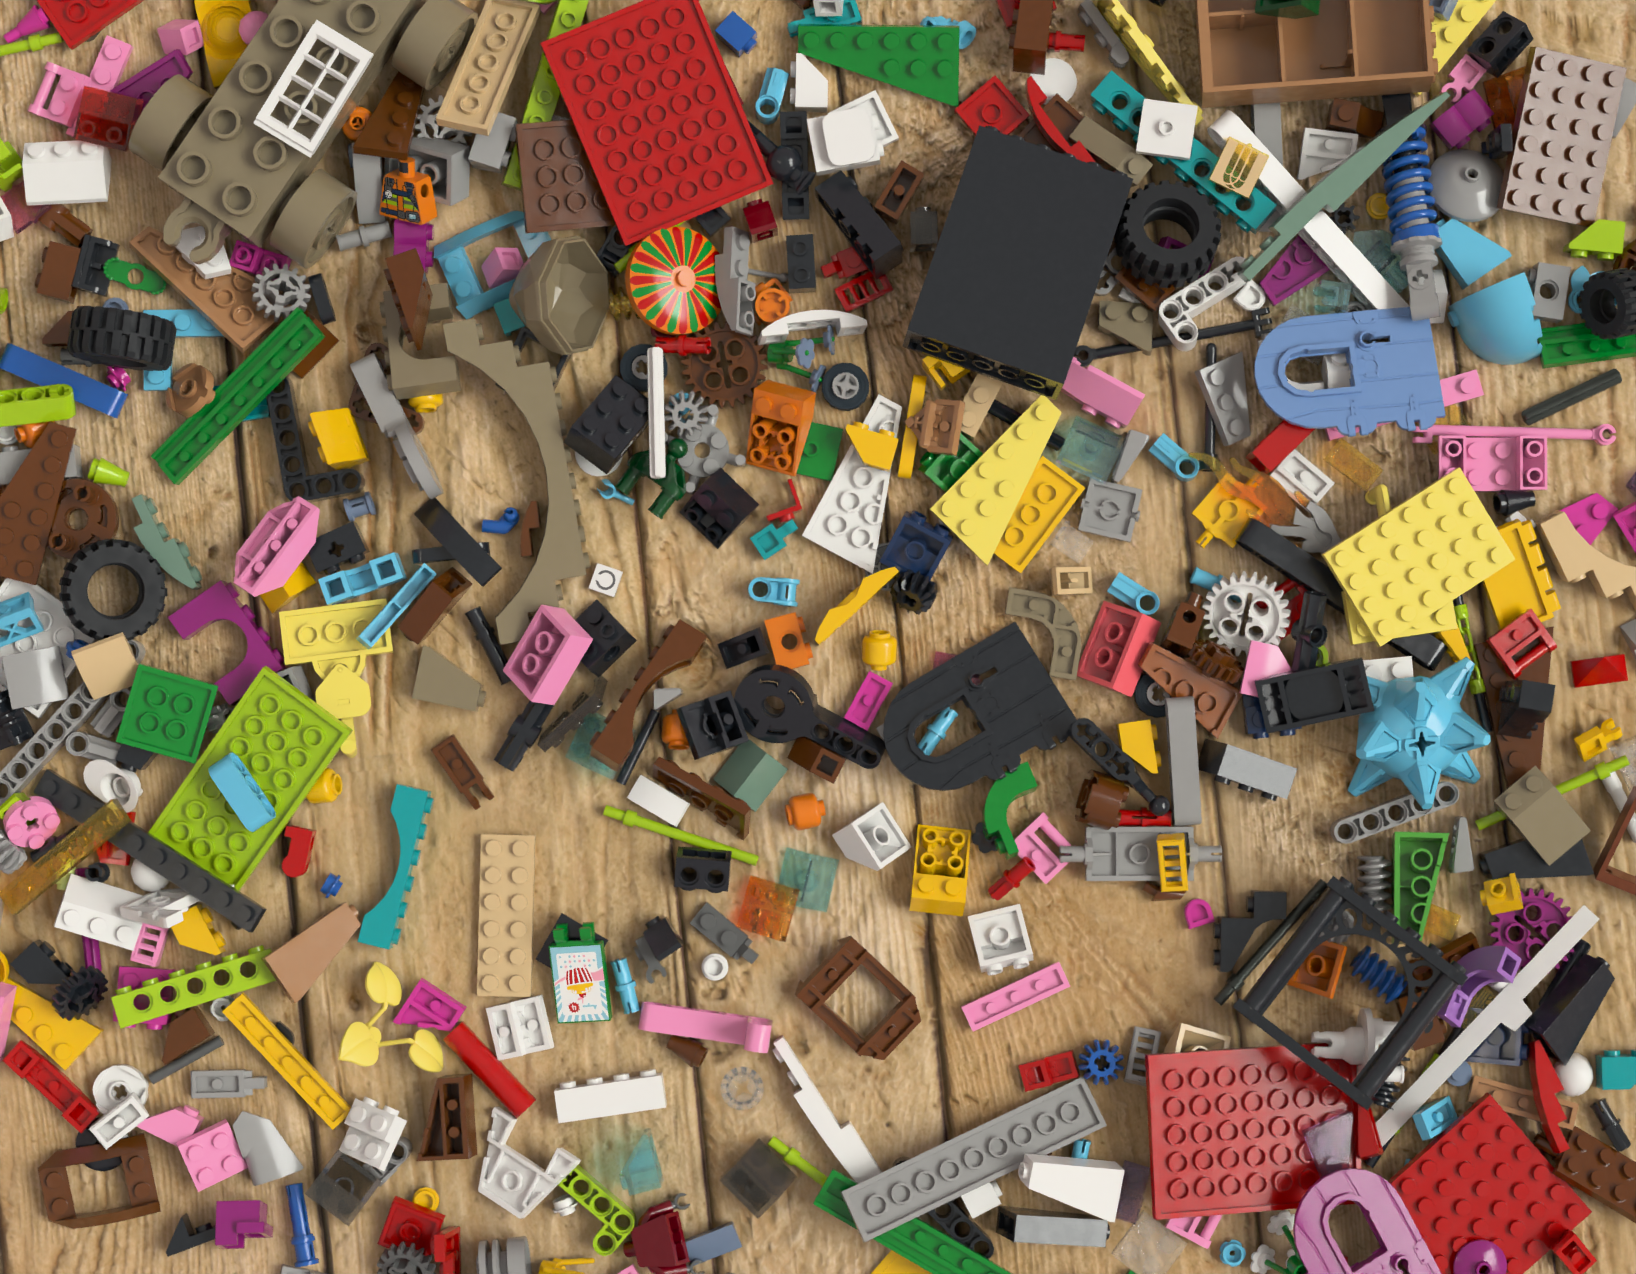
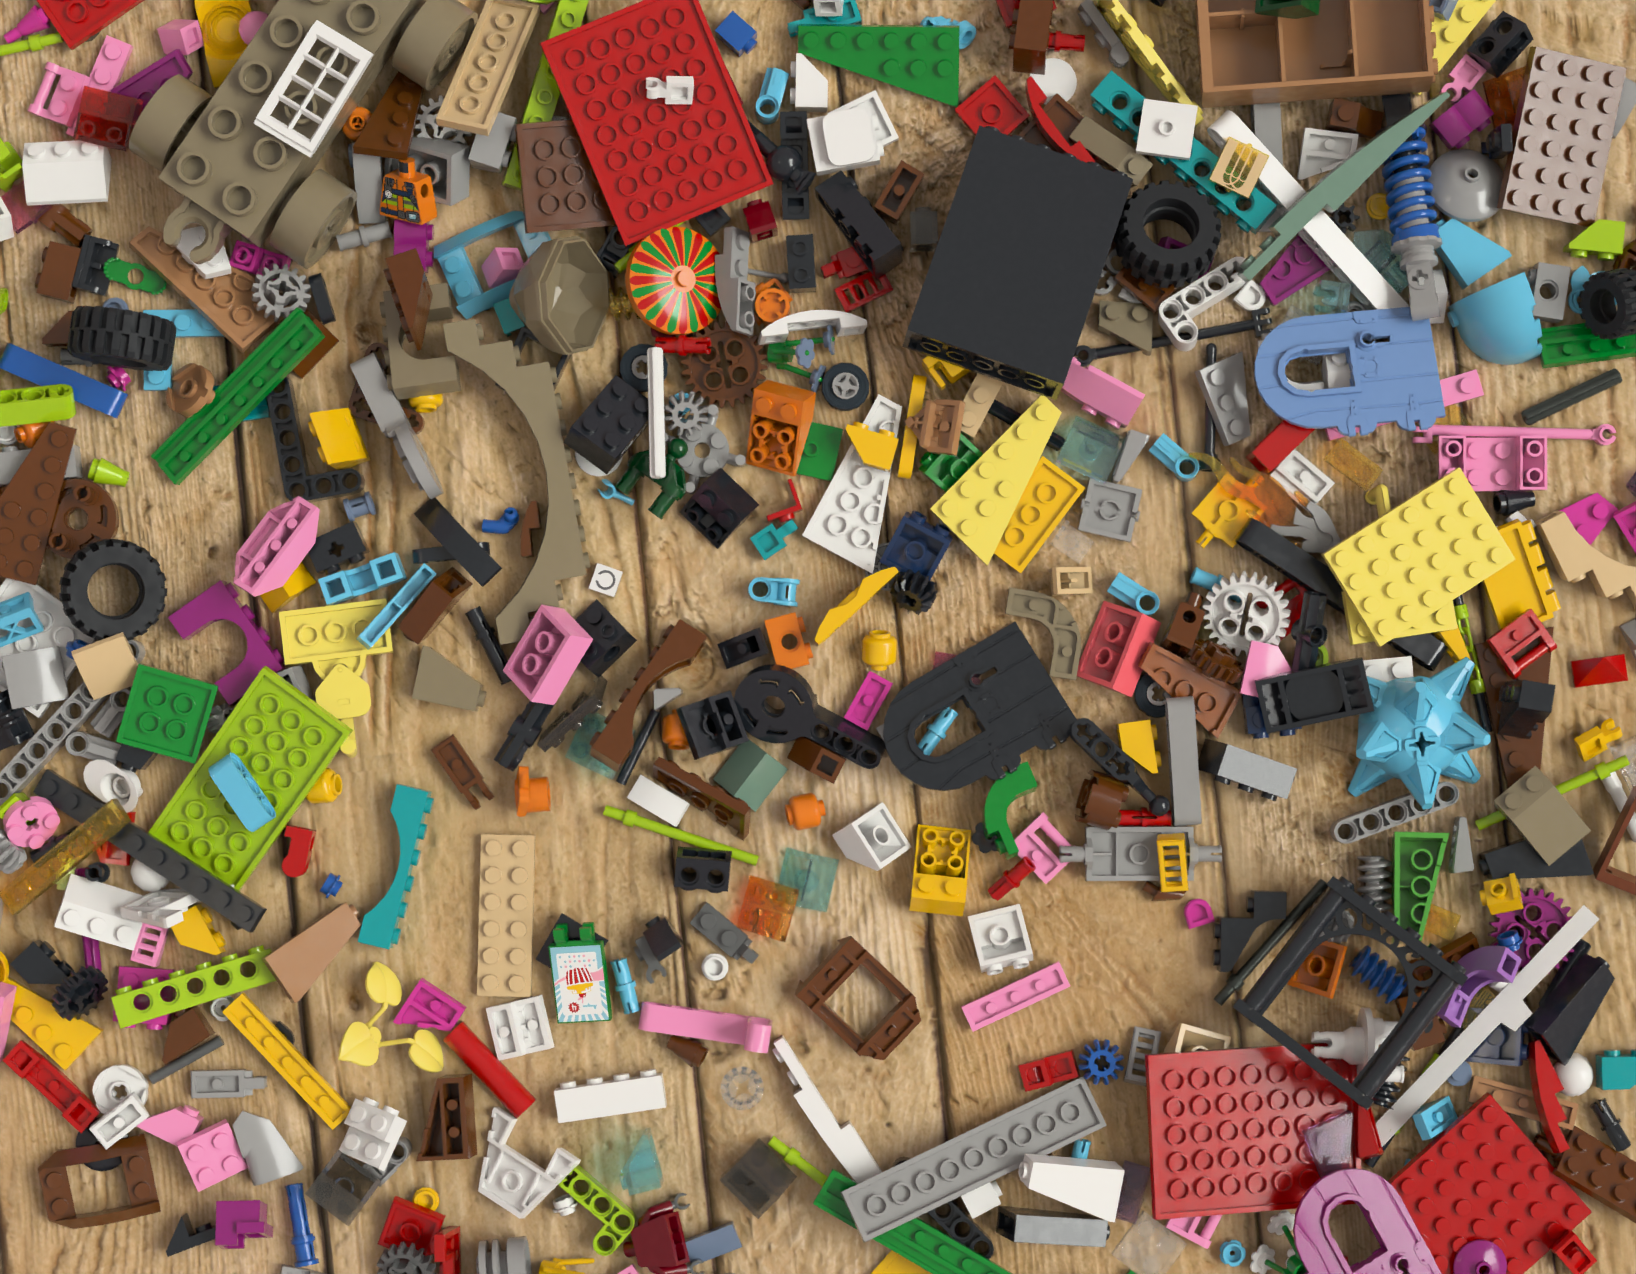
(171, 553): sand green slope -> none
(531, 793): none -> orange piece
(675, 89): none -> white plate
(1510, 940): none -> blue plate

